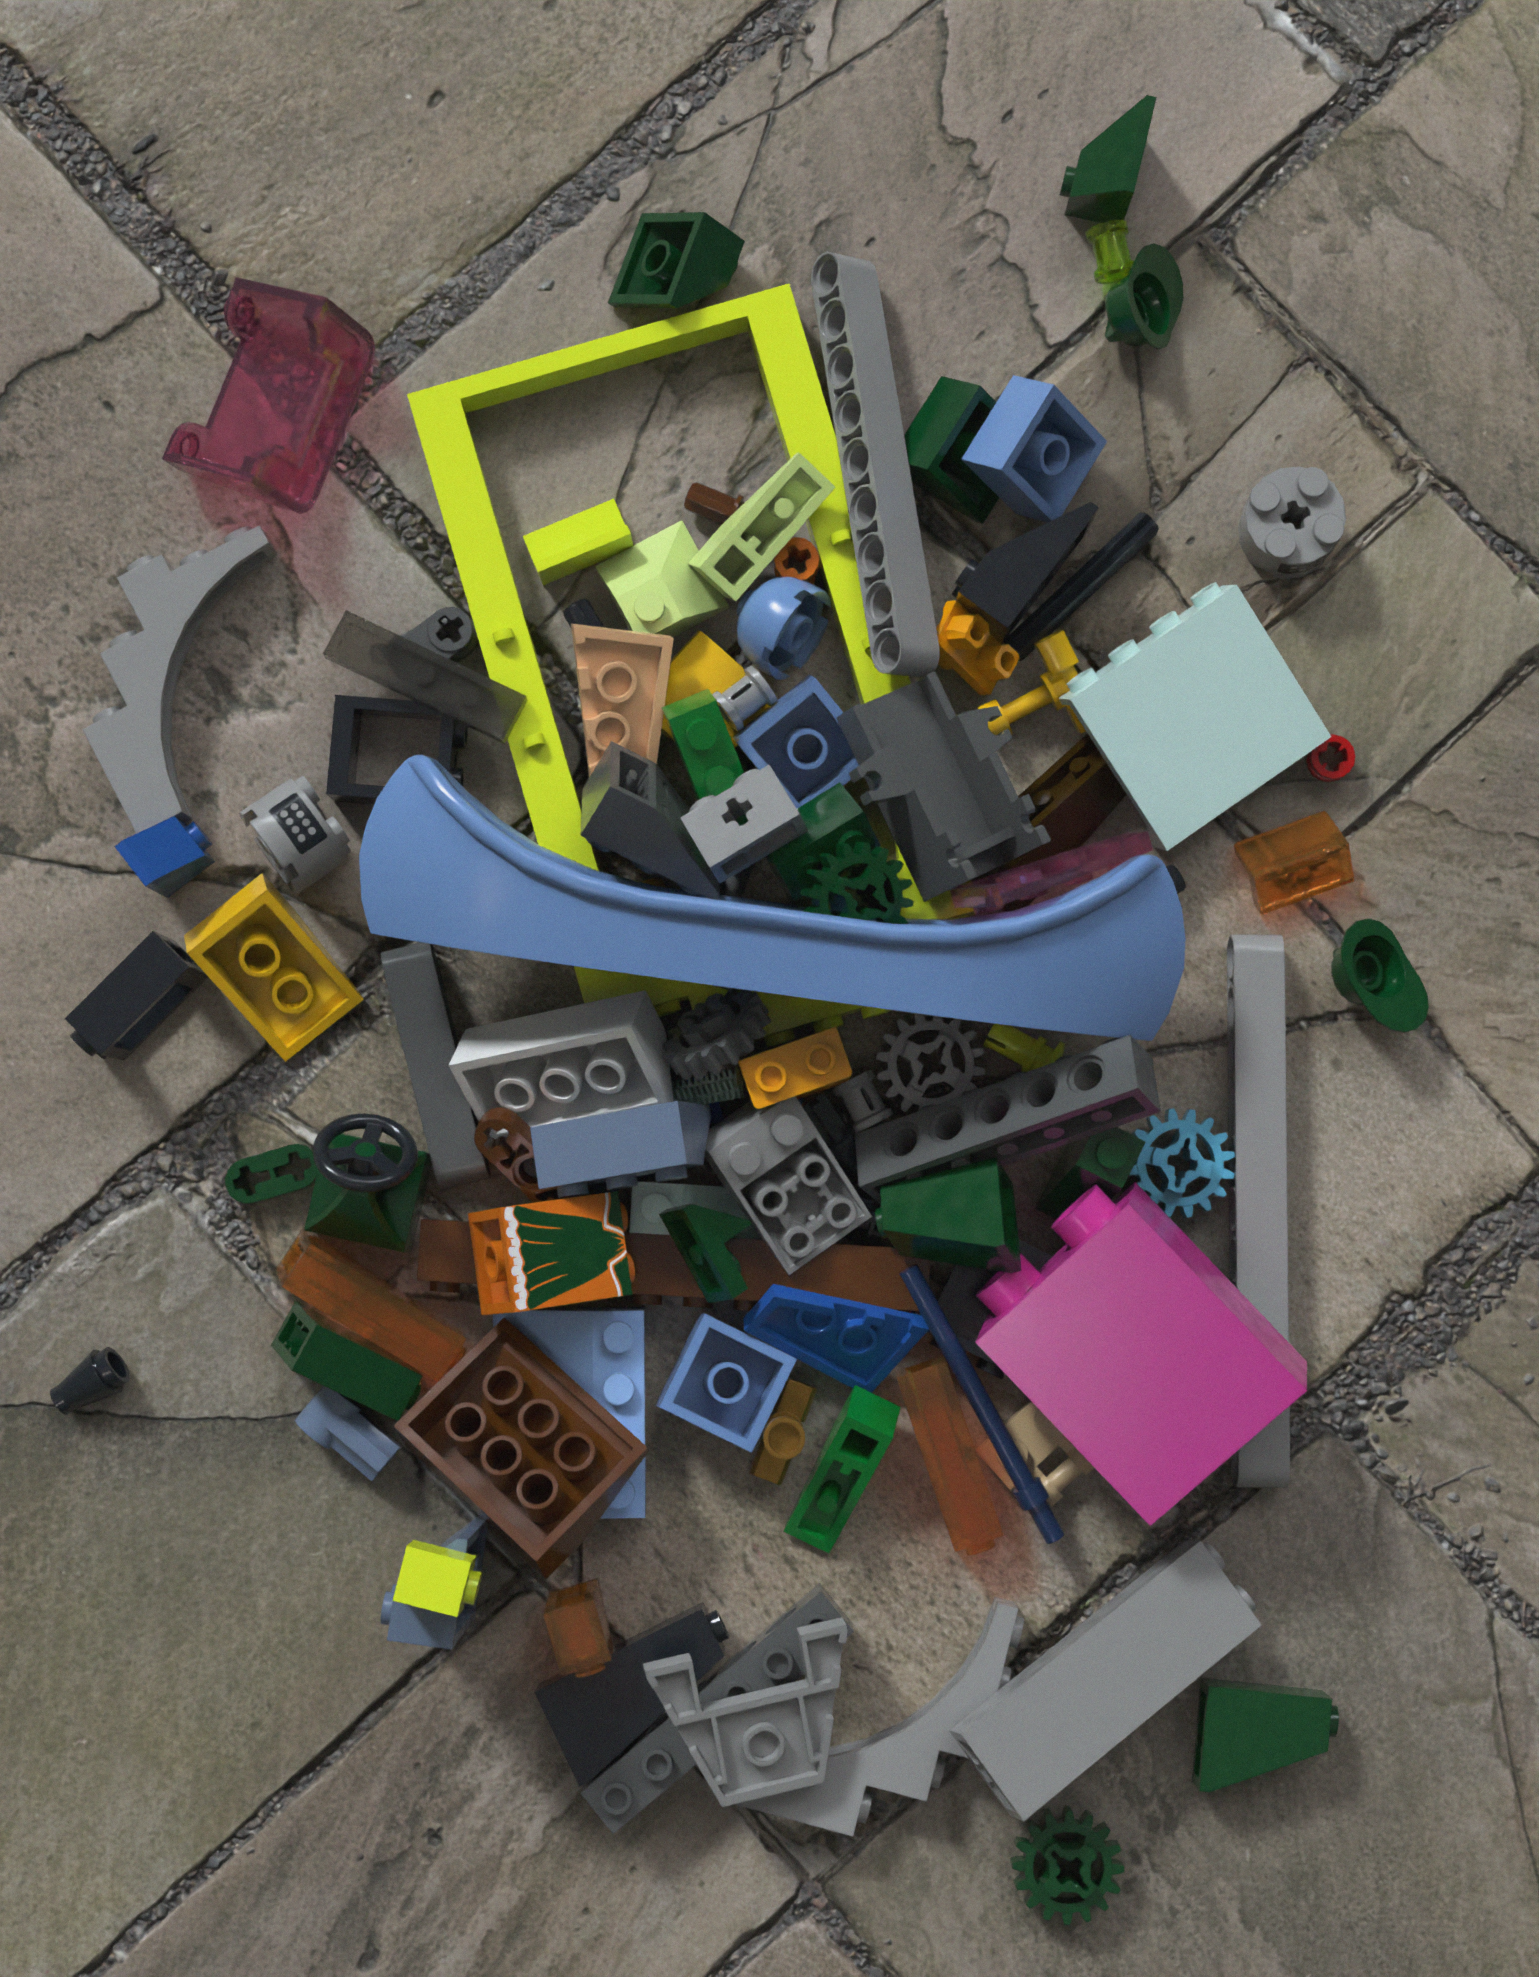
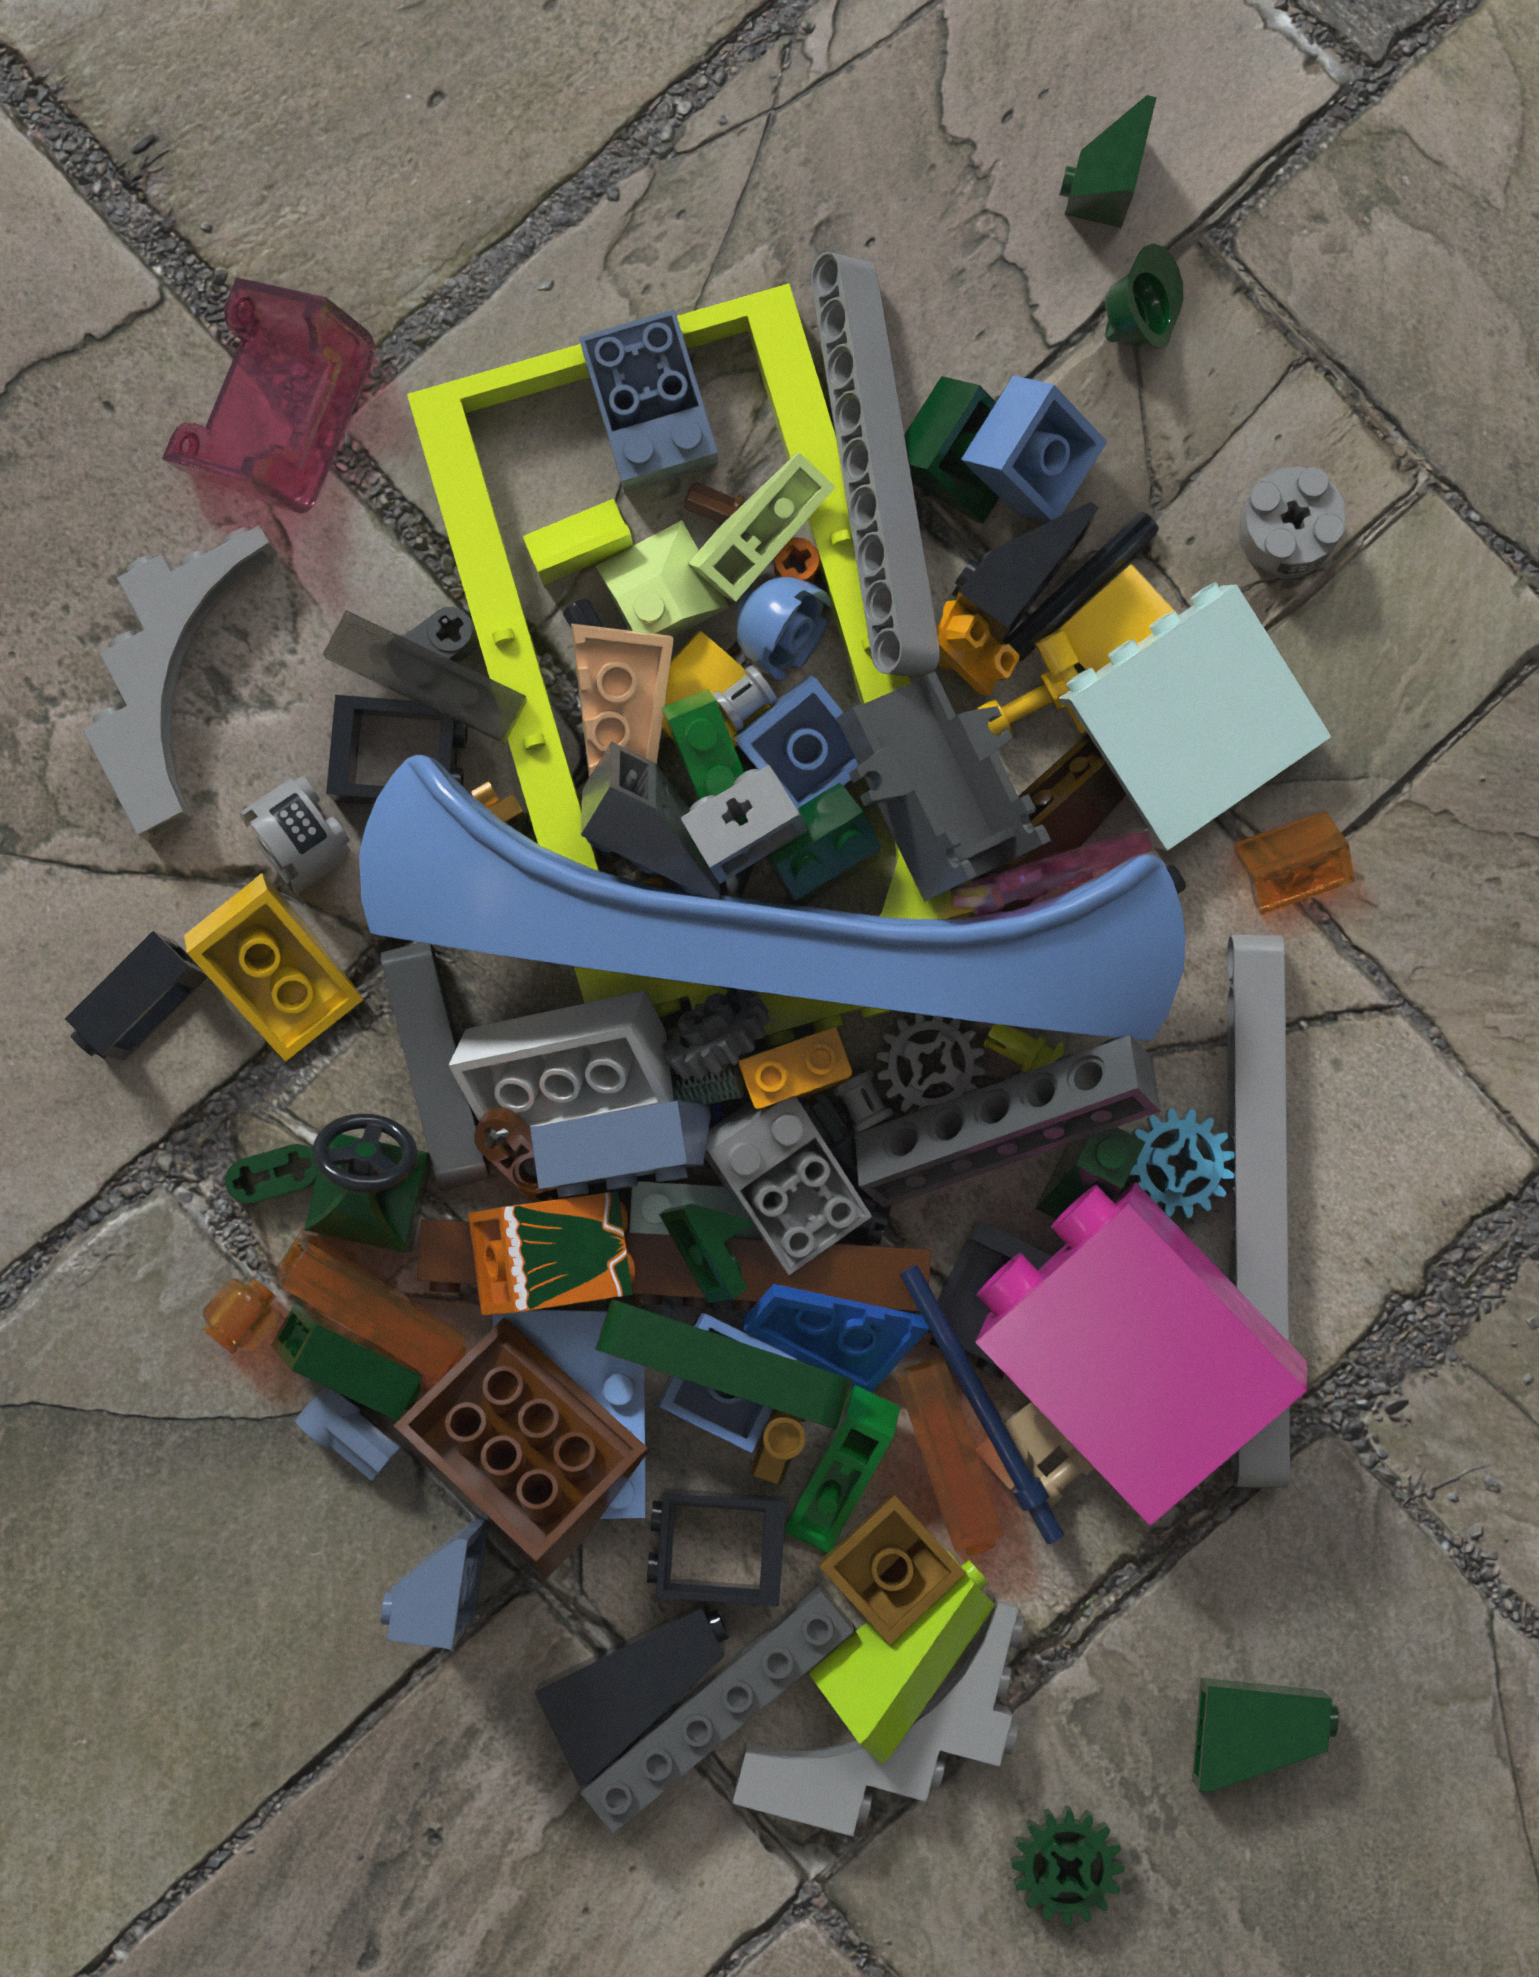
(94, 1379): black cone -> none
(167, 855): blue slope -> none
(240, 1315): none -> clear orange head
(437, 1579): neon yellow brick -> none
(507, 810): none -> pearl gold tile
(579, 1628): clear orange slope -> none
(649, 400): none -> sand blue slope
(660, 1562): none -> black window
(675, 261): dark green slope -> none
(723, 1364): none -> dark green beam
(760, 1738): light grey wing -> none
(867, 880): dark green gear -> none
(886, 1686): none -> lime slope
(891, 1568): none -> pearl gold slope
(954, 1217): dark green slope -> none
(1106, 1678): light grey brick -> none
(1110, 251): clear neon green bush -> none
(1113, 617): none -> yellow slope
(1340, 770): red bush -> none
(1377, 974): dark green piece -> none

